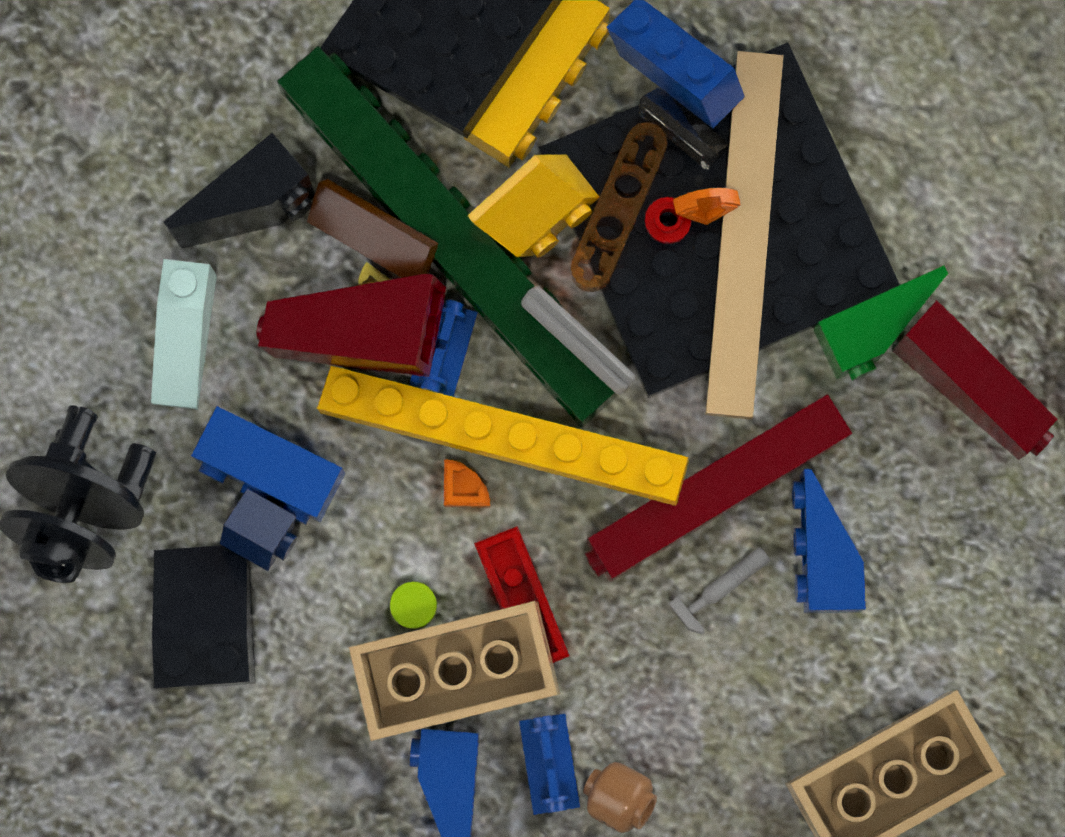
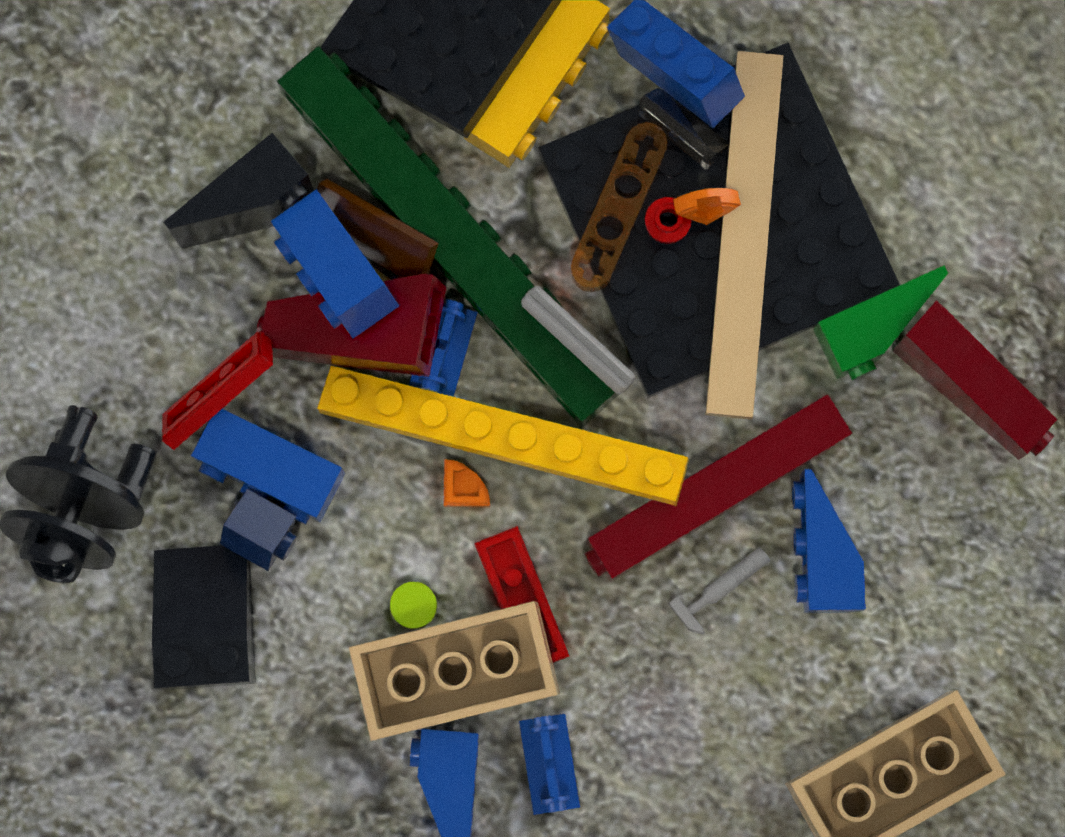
(182, 332): light aqua slope -> none
(217, 389): none -> red tile
(332, 265): none -> blue brick
(536, 205): yellow slope -> none
(620, 797): medium nougat head -> none

